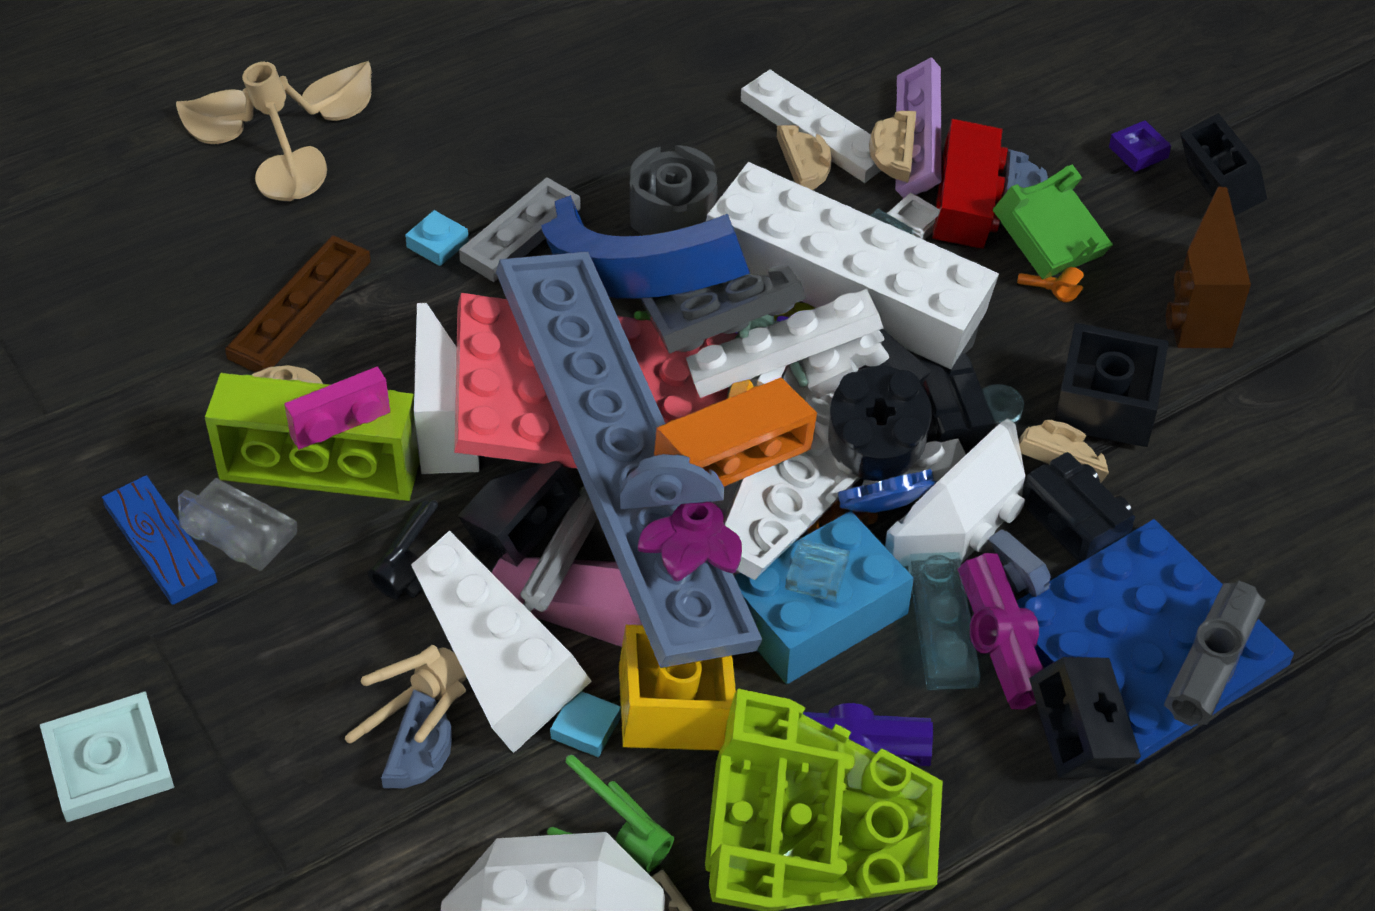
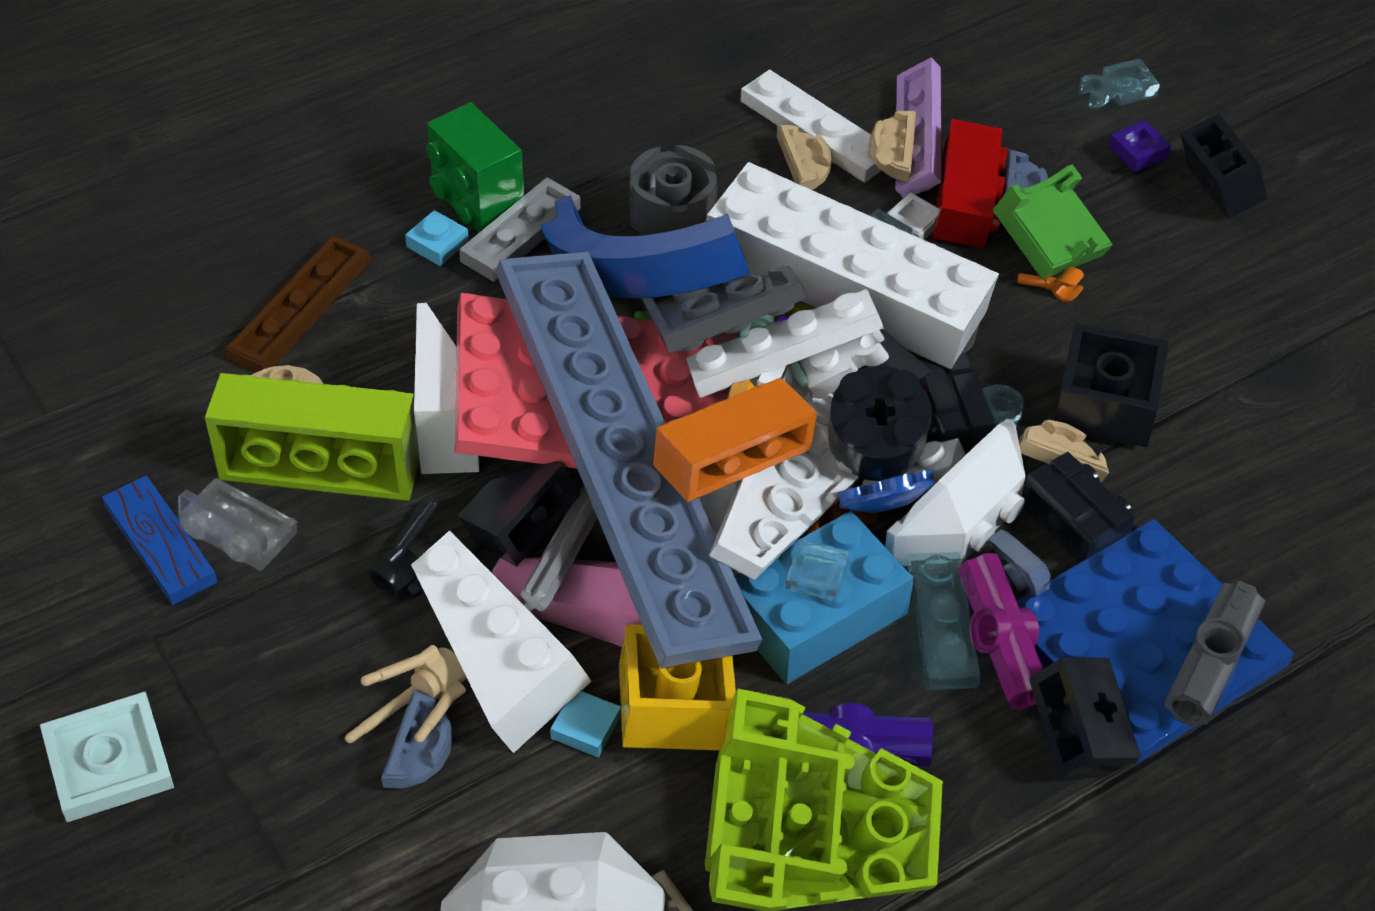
(297, 173): tan plant -> none
(337, 408): dark pink plate -> none
(474, 165): none -> green brick
(640, 835): bright green plant -> none
(669, 481): sand blue plate -> none
(692, 537): magenta plate -> none
(1123, 81): none -> clear light blue plate
(1212, 282): reddish brown slope -> none

